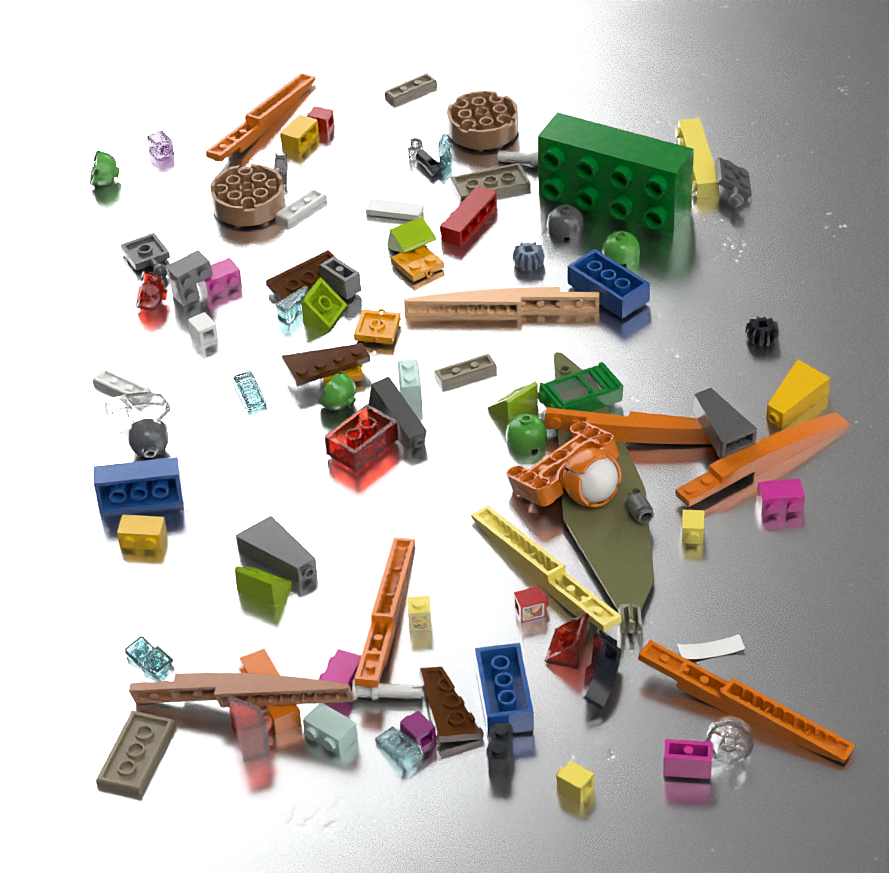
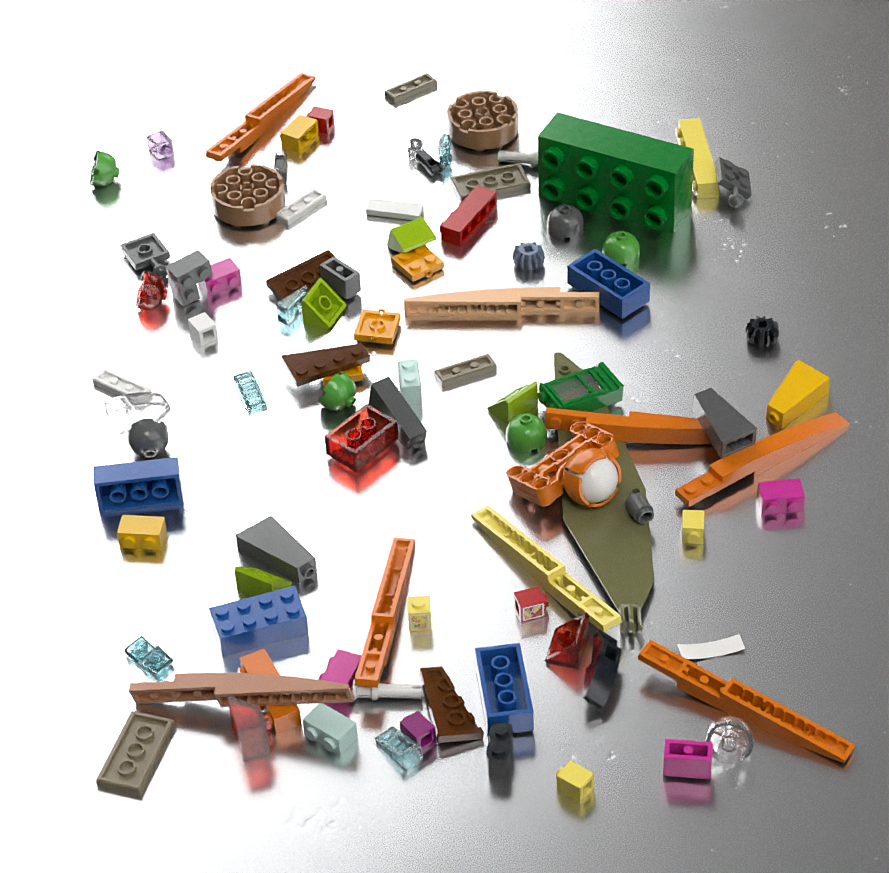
(258, 621): none -> brick

